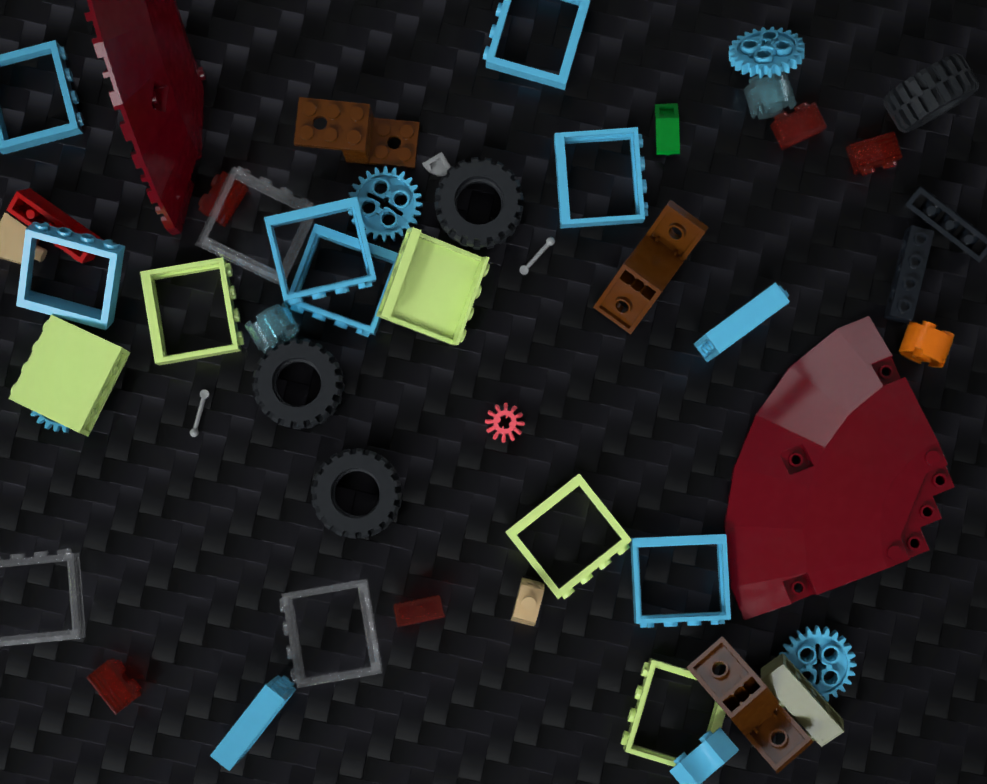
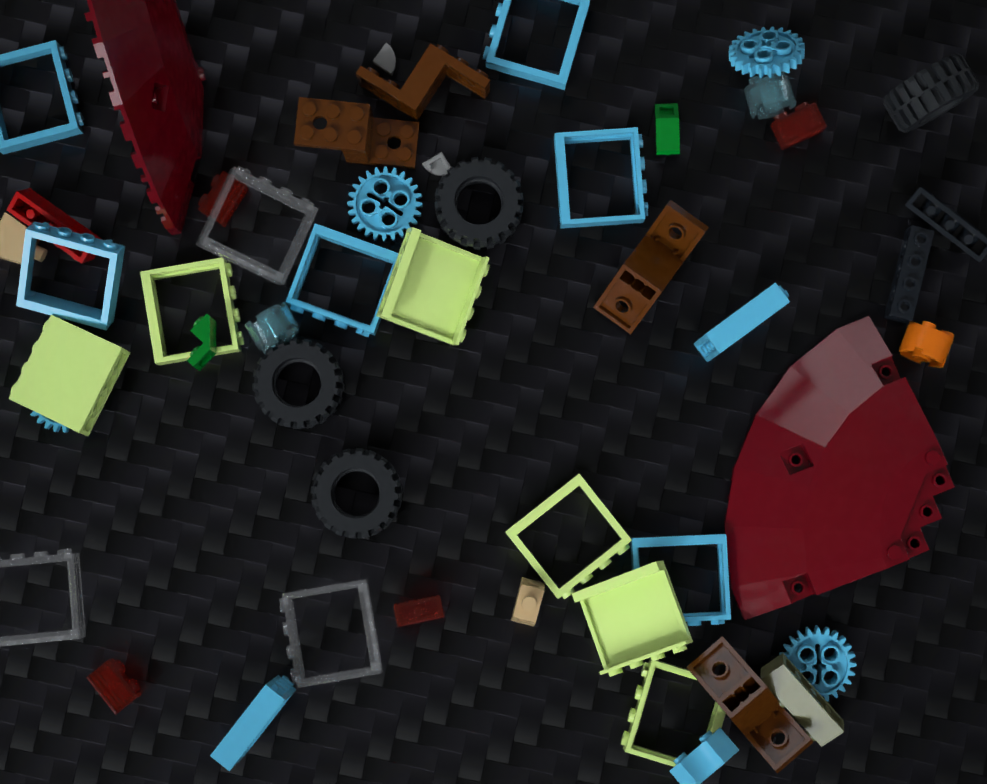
(204, 394): light grey hinge -> none
(205, 330): none -> green slope
(311, 213): medium azure window -> none
(386, 59): none -> light grey tile
(424, 81): none -> reddish brown bracket
(512, 425): coral gear -> none
(525, 268): light grey hinge -> none
(634, 618): none -> yellowish green panel
(874, 153): clear red brick -> none

